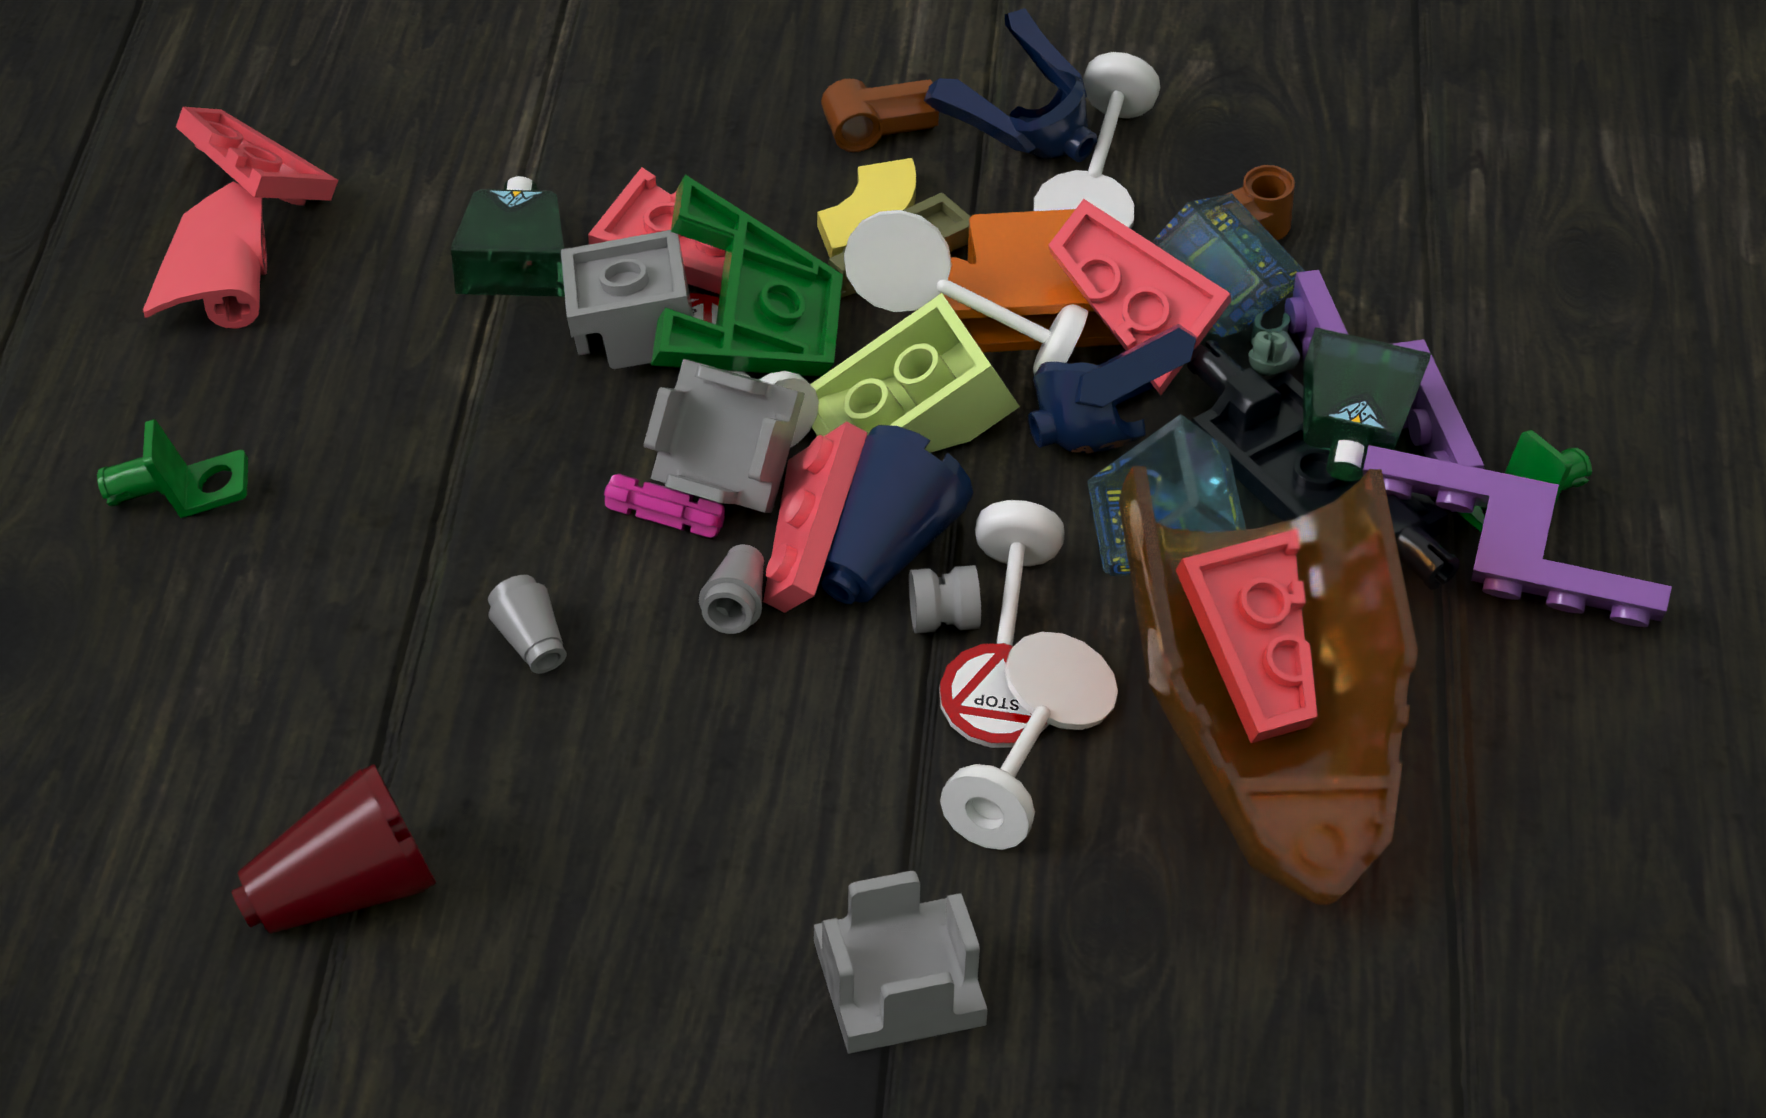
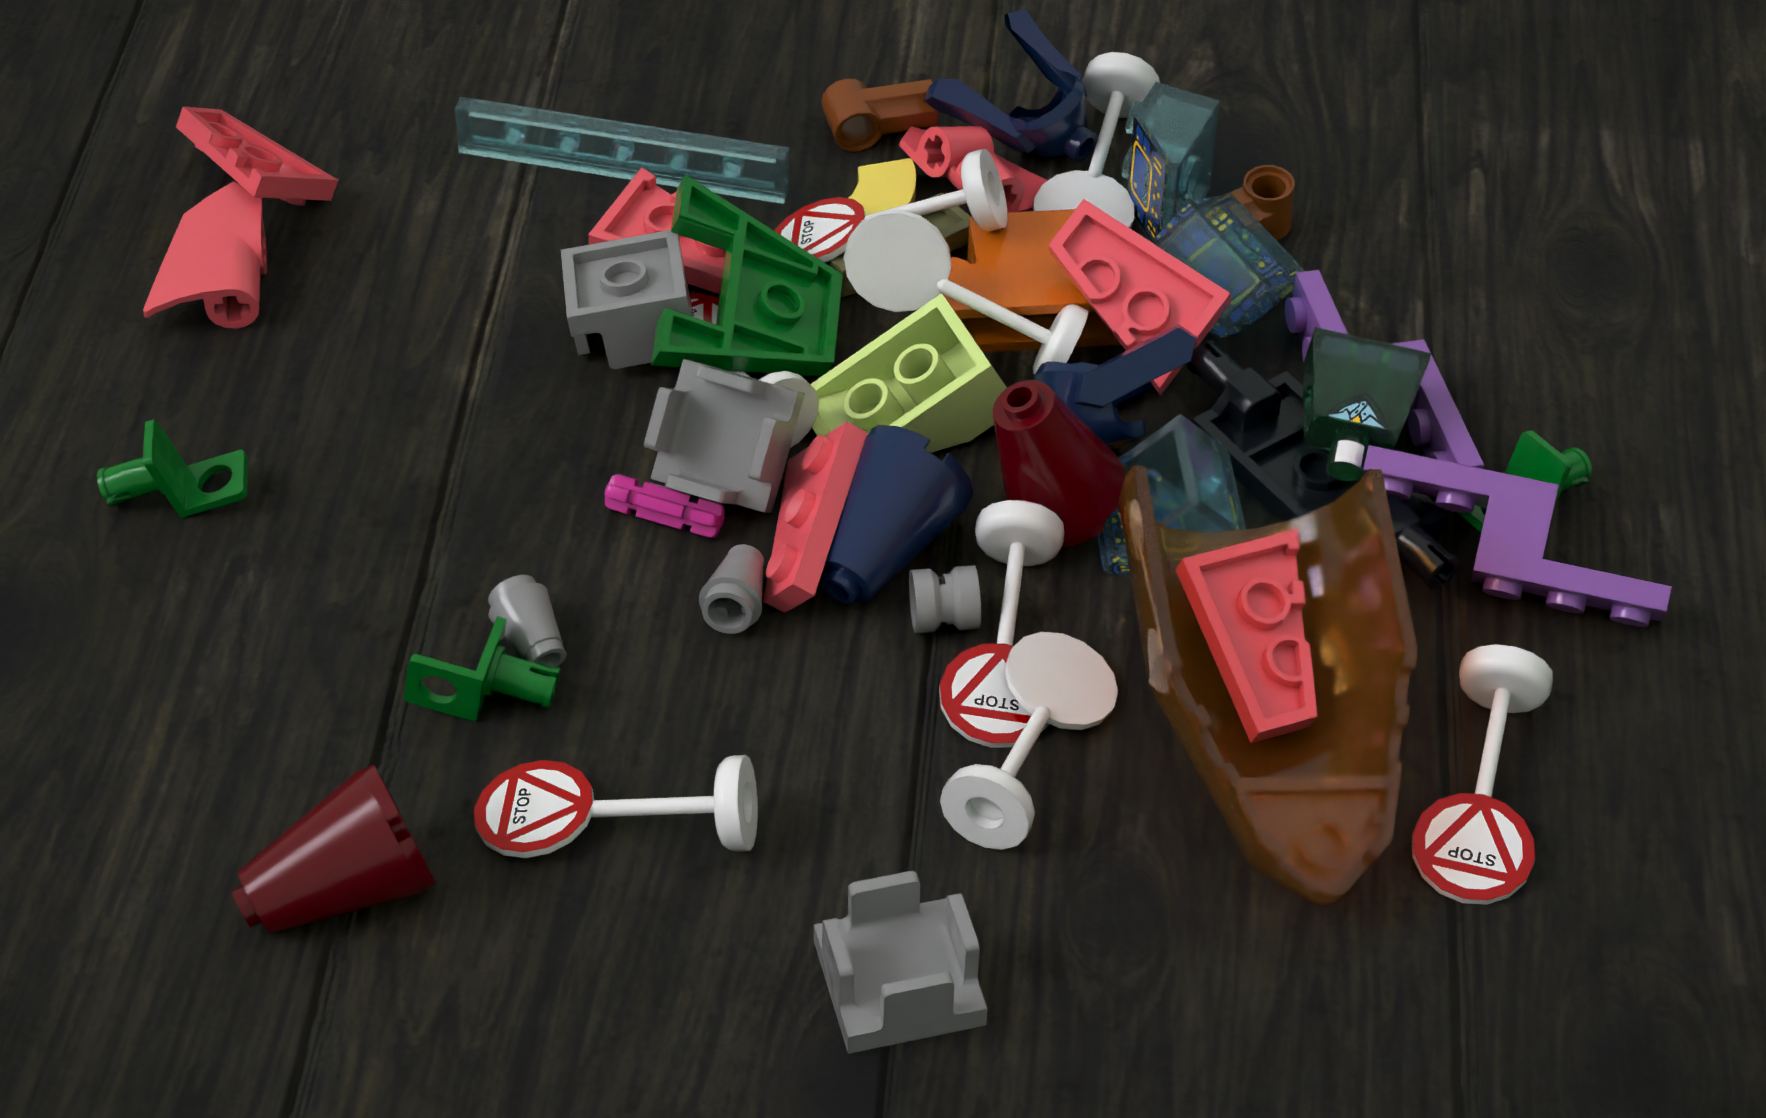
(495, 673): none -> green bracket
(510, 243): clear green torso -> none
(551, 803): none -> white piece
(621, 149): none -> clear light blue tile
(827, 224): none -> white piece
(942, 151): none -> coral panel
(1055, 460): none -> dark red cone
(1169, 153): none -> clear light blue slope
(1272, 348): sand green arm -> none
(1468, 841): none -> white piece

